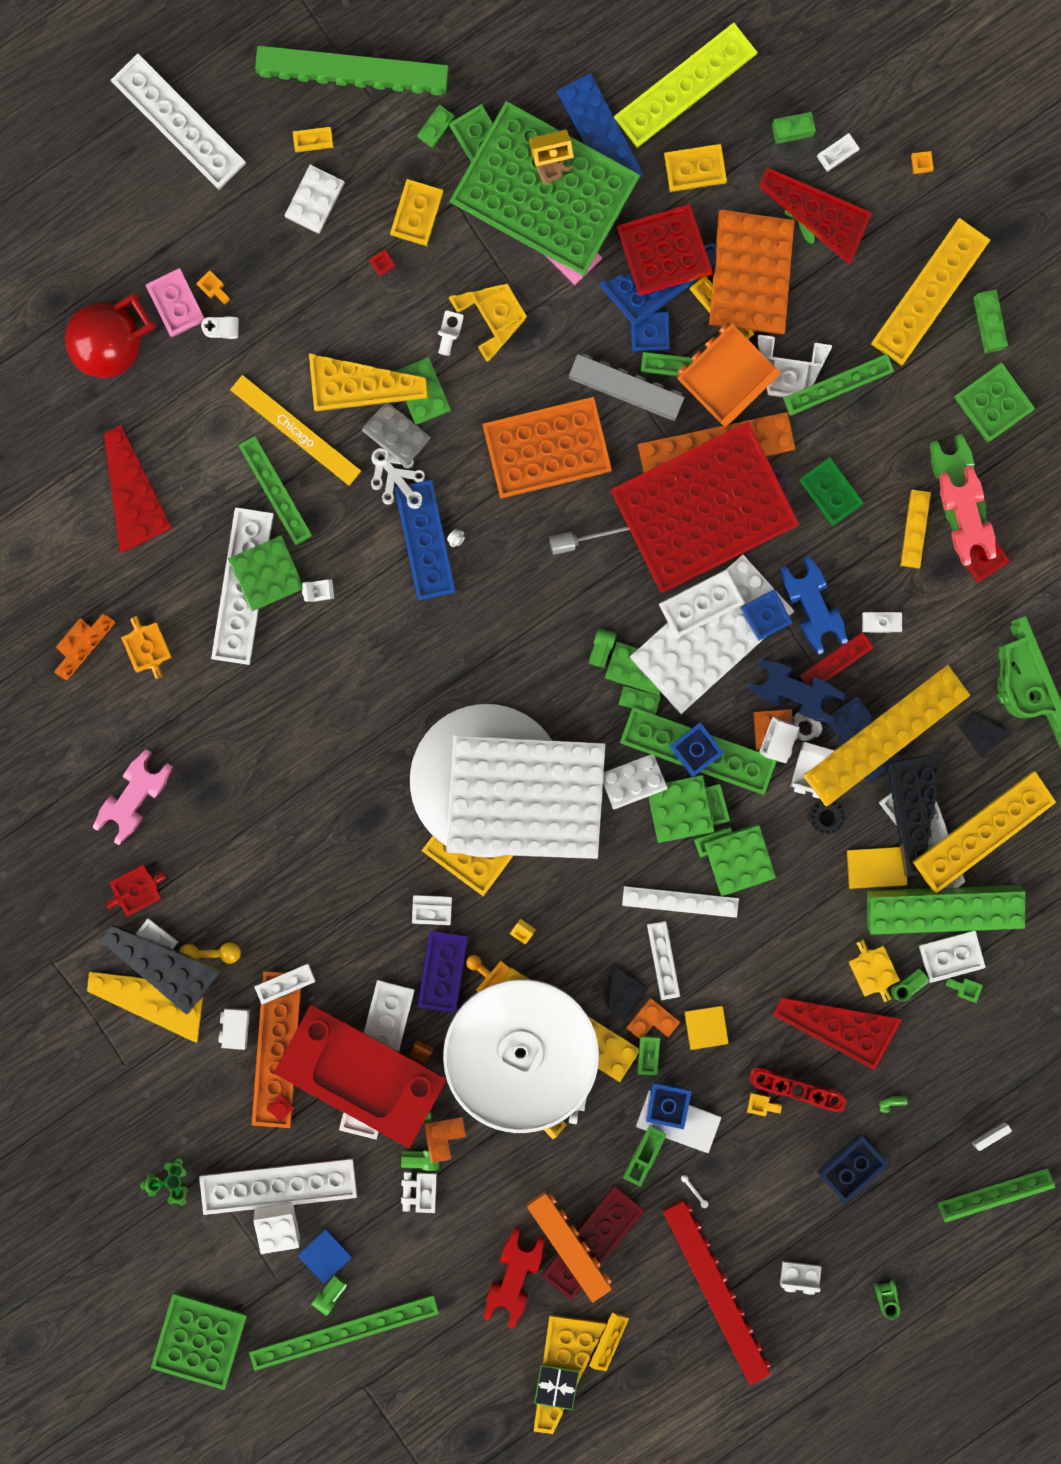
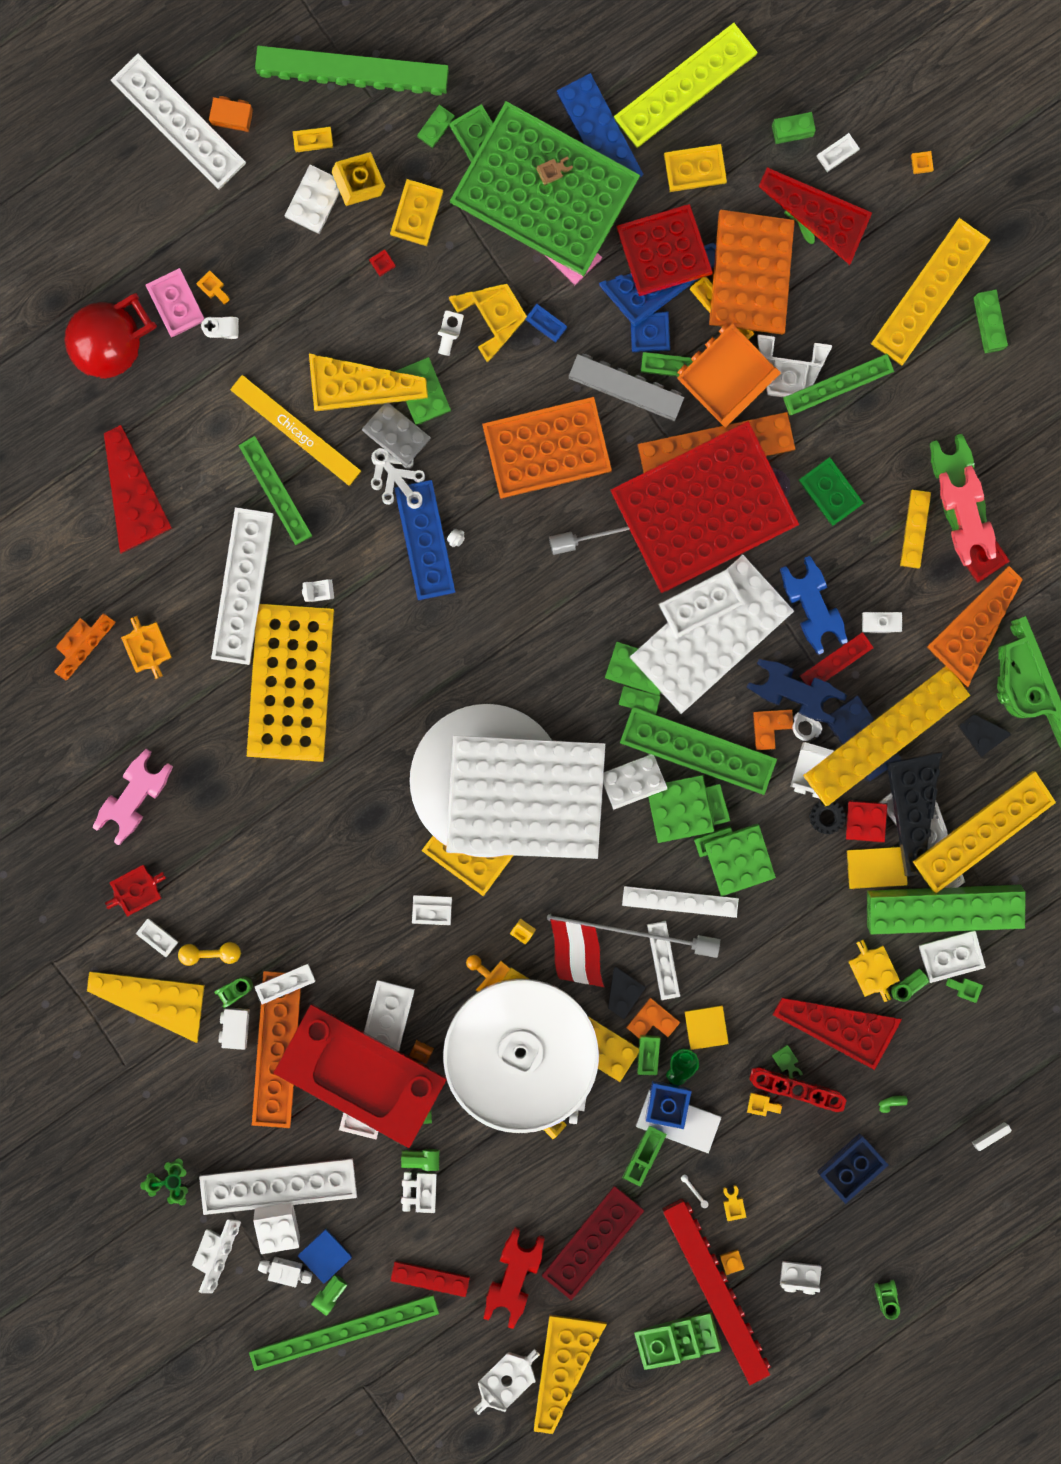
(168, 970): black wing -> none
(199, 1341): bright green plate -> none
(213, 1254): none -> white bracket
(231, 114): none -> orange brick
(231, 992): none -> bright green piece
(266, 573): bright green plate -> none
(280, 1107): red plate -> none
(281, 672): none -> yellow piece
(285, 1271): none -> white piece
(358, 178): none -> yellow brick
(430, 1278): none -> red plate
(438, 1135): orange plate -> none
(442, 971): dark purple plate -> none
(499, 1395): none -> white plate
(546, 323): none -> blue plate
(551, 147): yellow brick -> none
(556, 1386): black tile -> none
(569, 1246): orange brick -> none
(579, 949): none -> flag
(603, 643): bright green piece -> none
(609, 1341): yellow plate -> none
(678, 1341): none -> bright green slope
(683, 1066): none -> green hair
(696, 749): blue brick -> none
(732, 1262): none -> light orange plate
(733, 1206): none -> yellow plate
(766, 615): blue tile -> none
(779, 740): white brick -> none
(785, 1060): none -> bright green plate
(866, 821): none -> red plate
(971, 632): none -> orange wing
(994, 402): bright green plate -> none
(996, 1195): bright green plate -> none

